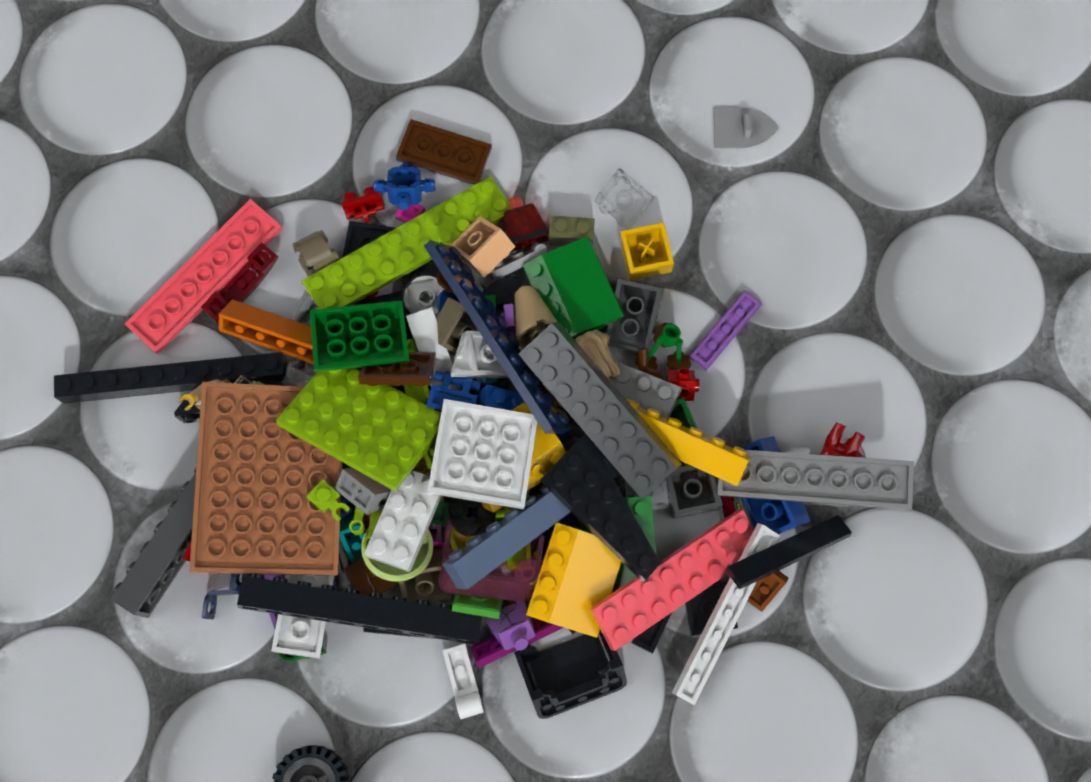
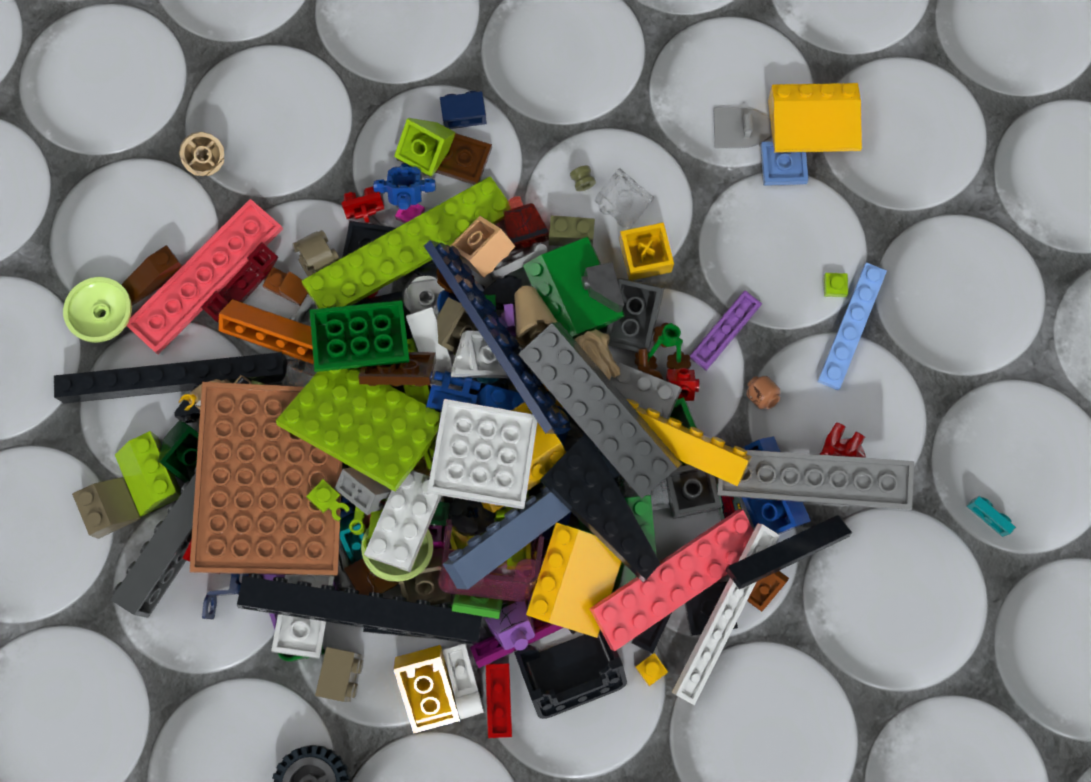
(88, 301): none -> yellowish green dish
(106, 507): none -> dark tan slope
(146, 478): none -> lime slope
(151, 274): none -> reddish brown slope
(180, 451): none -> dark green slope
(201, 153): none -> tan cylinder
(285, 285): none -> dark orange slope
(339, 675): none -> dark tan brick
(424, 144): none -> lime slope
(426, 688): none -> yellow slope
(463, 110): none -> dark blue brick
(498, 700): none -> red plate
(582, 178): none -> olive wheel
(603, 286): none -> flat silver slope
(651, 669): none -> yellow plate
(763, 392): none -> nougat head
(783, 167): none -> medium blue plate
(815, 117): none -> yellow slope
(835, 284): none -> lime plate
(852, 326): none -> light blue plate
(998, 521): none -> teal plate

